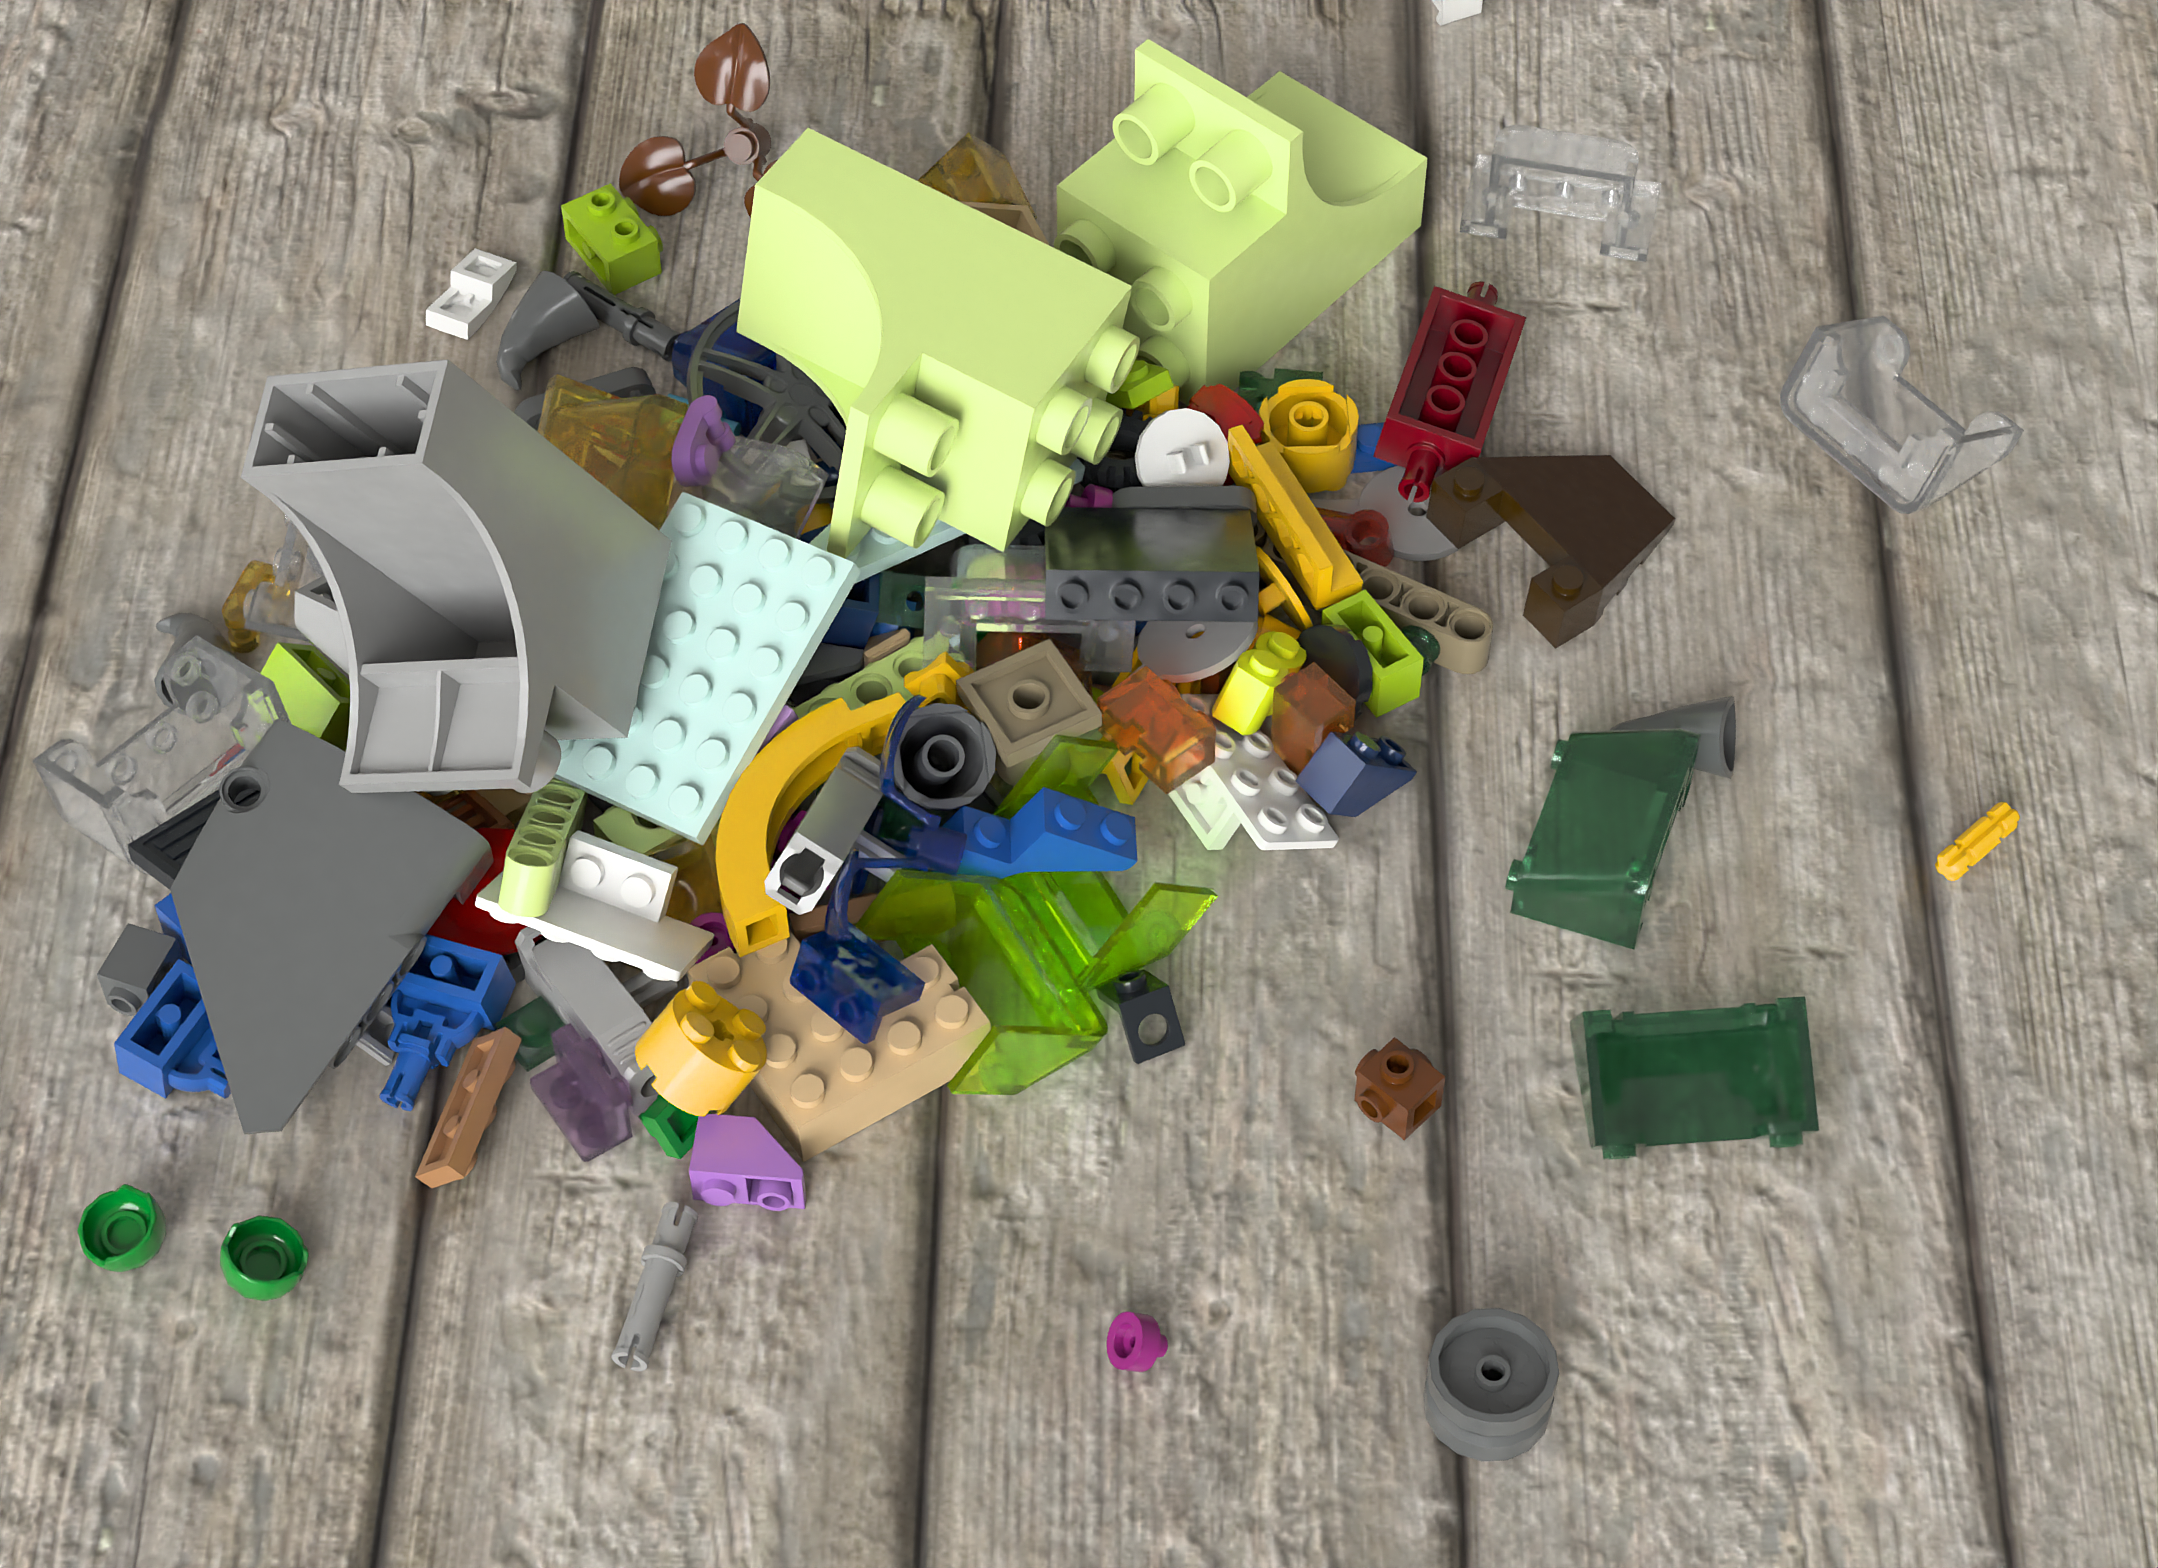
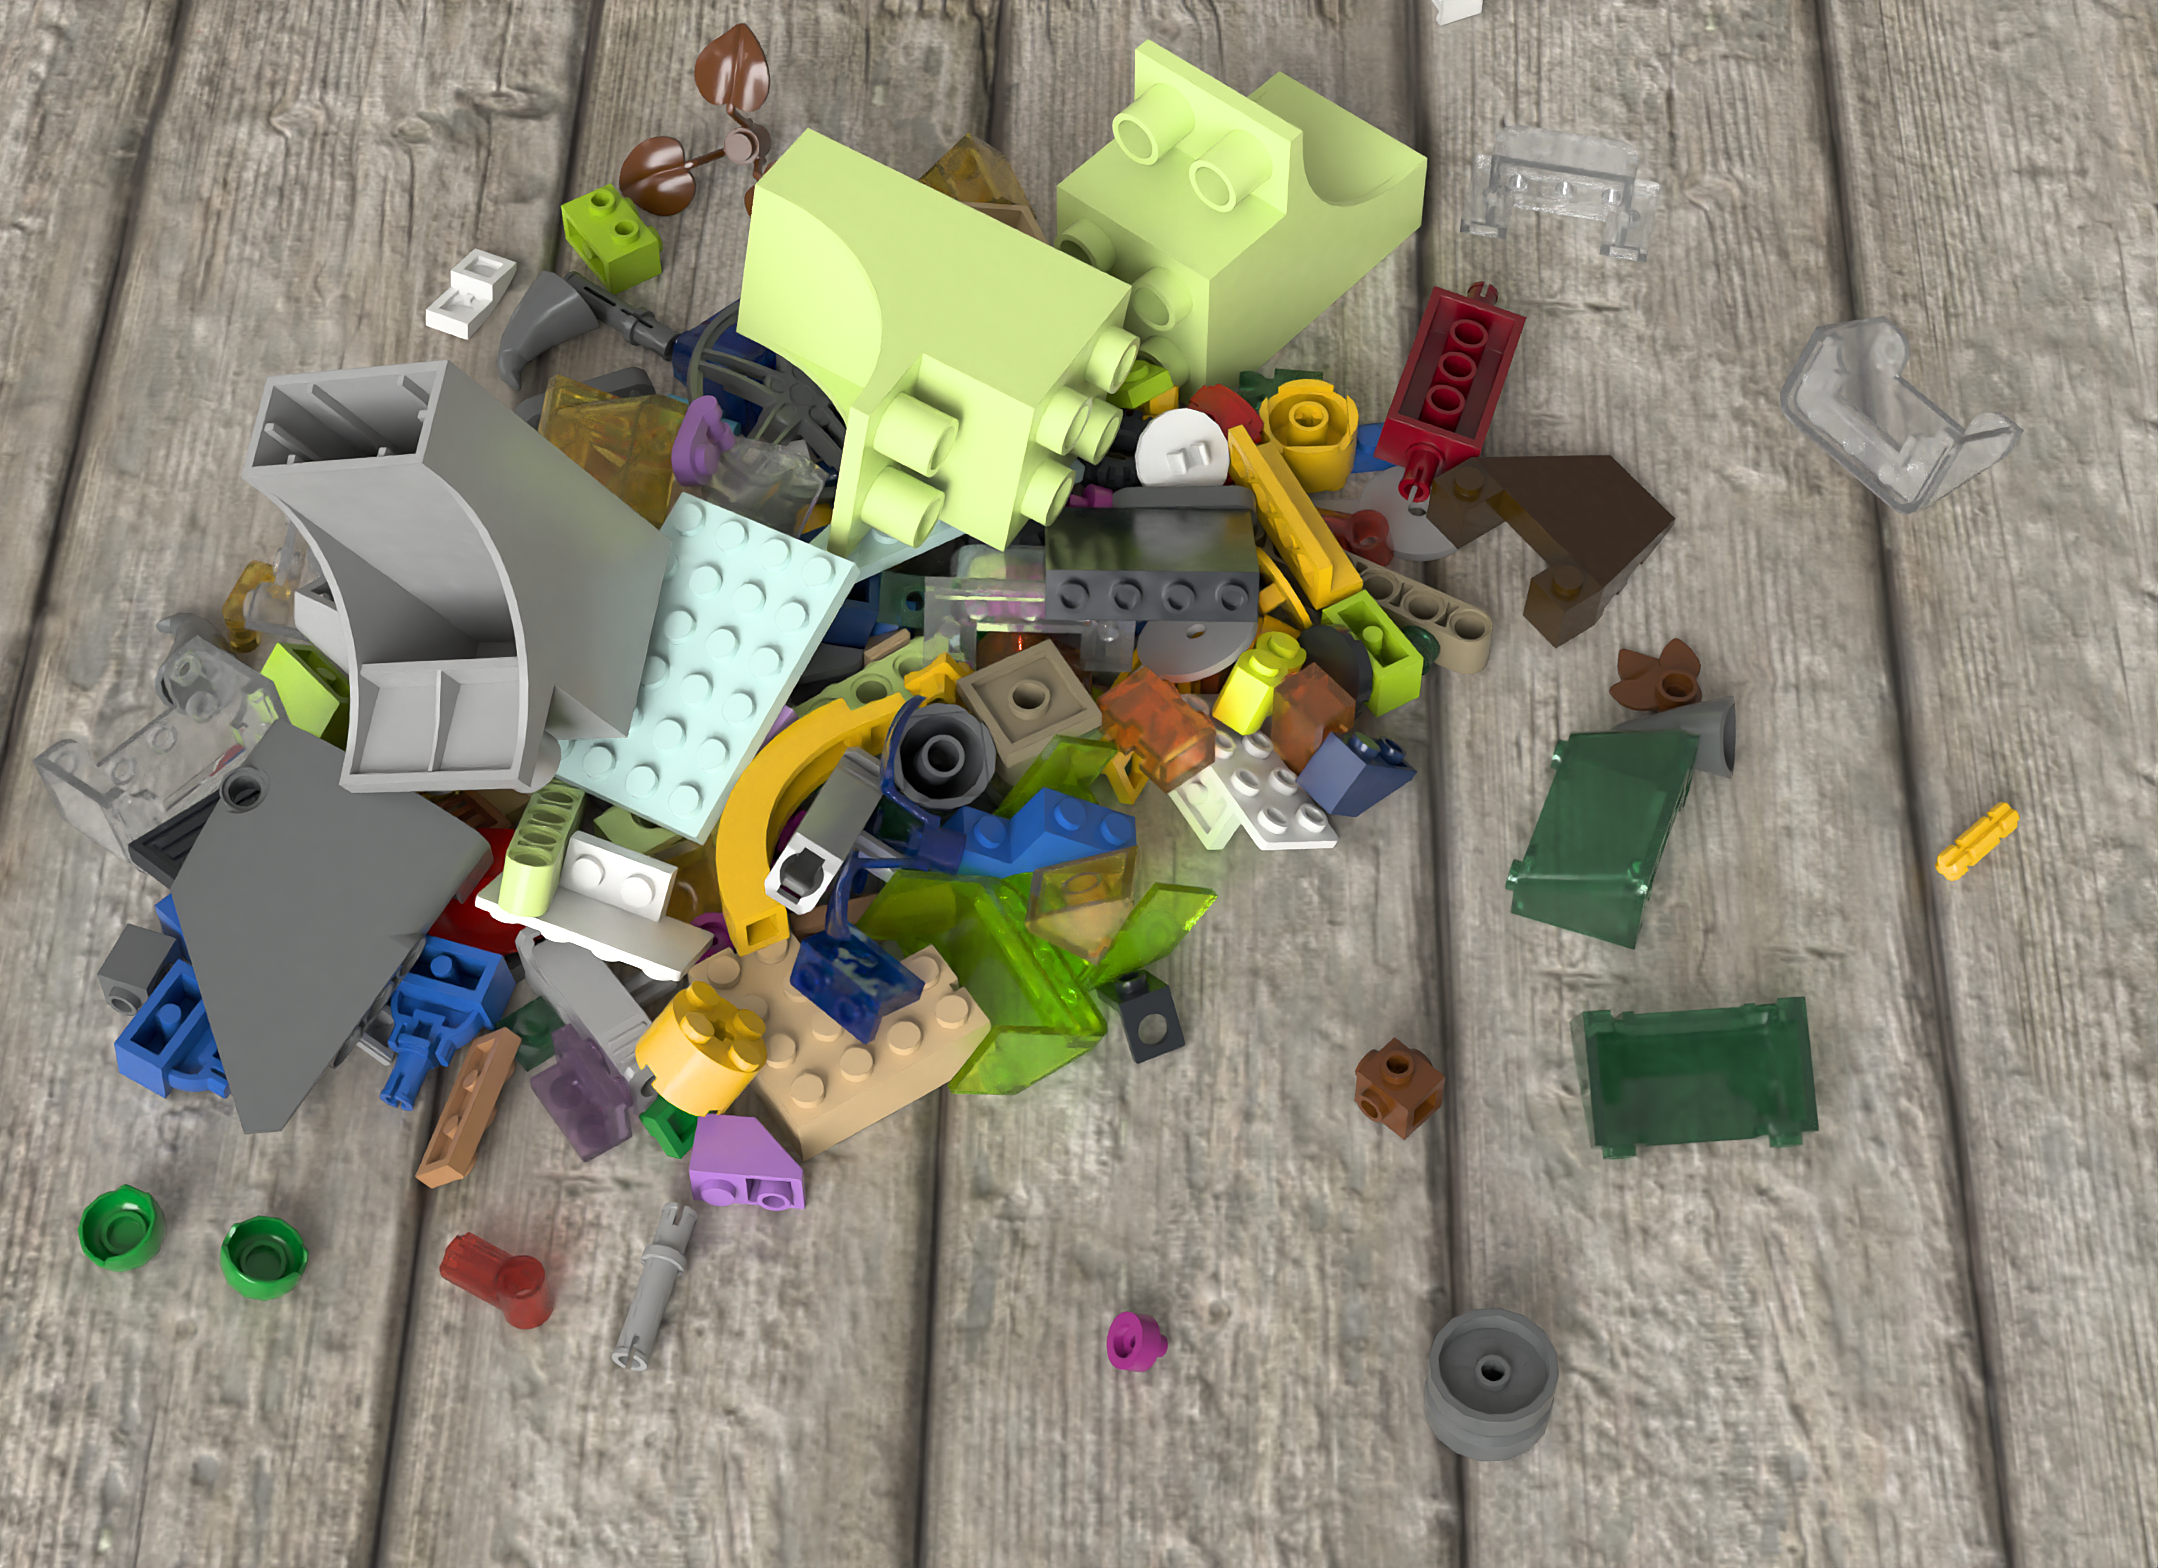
(498, 1278): none -> clear red piece
(1084, 901): none -> clear yellow slope
(1652, 682): none -> reddish brown plate

